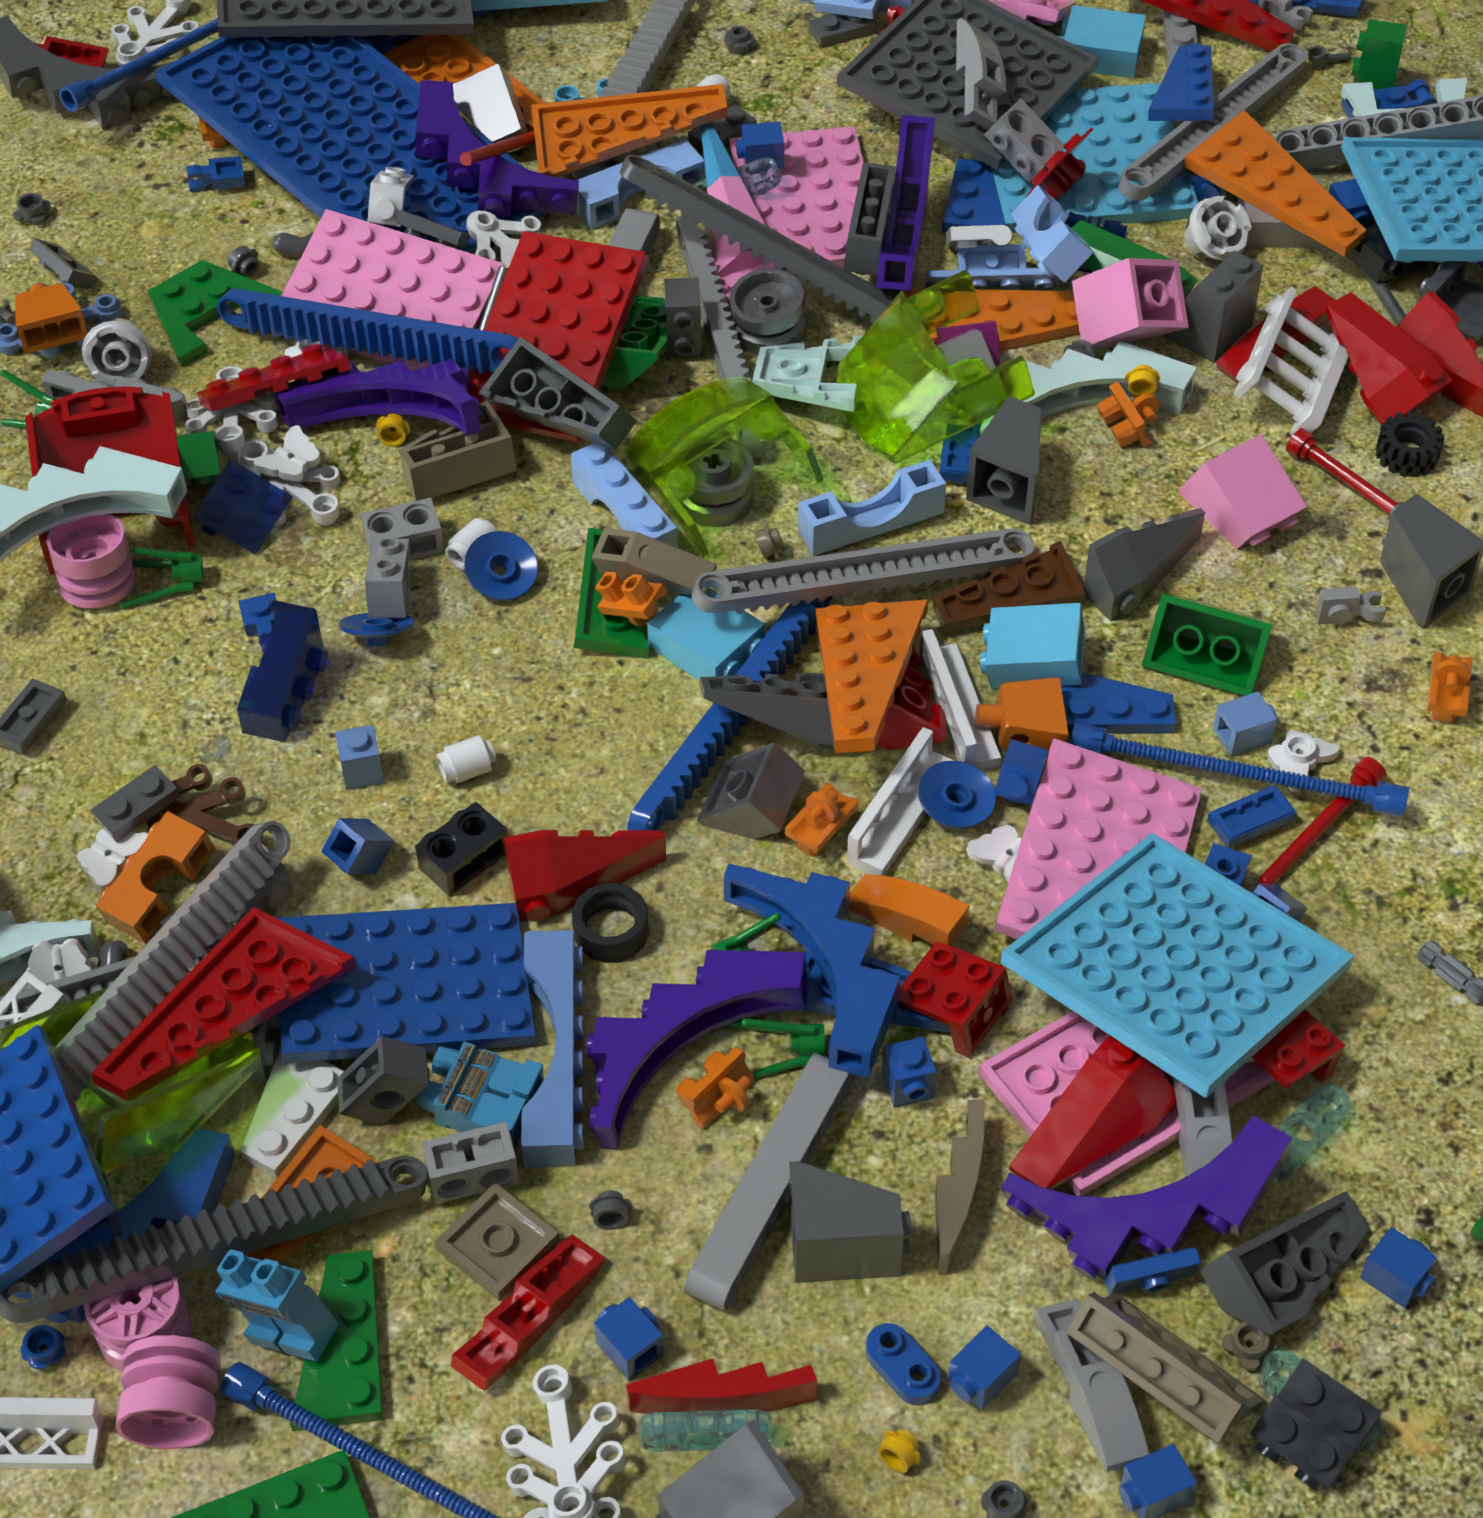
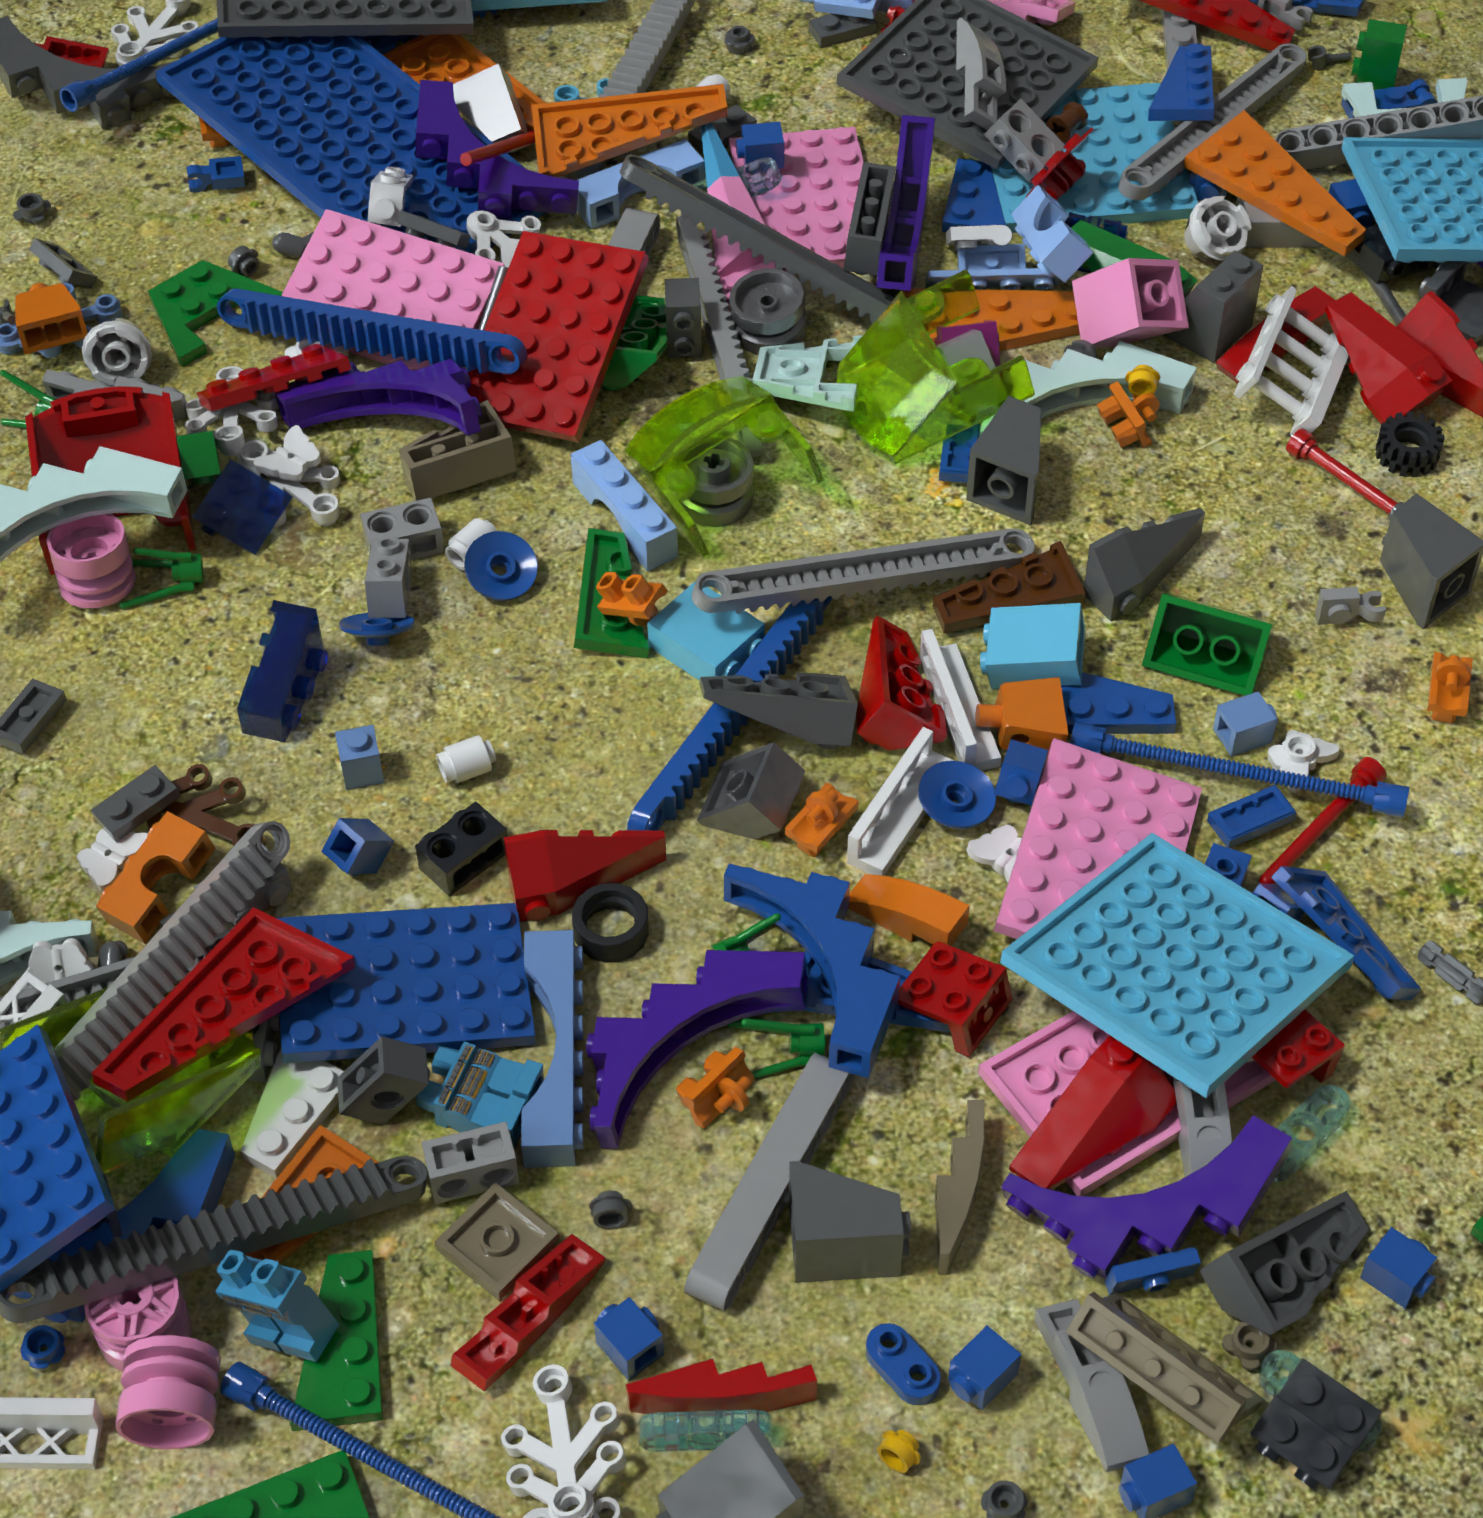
(257, 615): blue plate -> none
(390, 436): yellow plate -> none
(549, 394): dark grey wedge -> none
(658, 562): dark tan slope -> none
(769, 541): dark tan plate -> none
(863, 664): orange wing -> none
(908, 1071): blue brick -> none
(910, 497): light blue arch -> none
(1072, 118): none -> reddish brown bush
(1108, 35): medium azure brick -> none
(1245, 494): bright pink slope -> none
(1342, 922): none -> blue wing

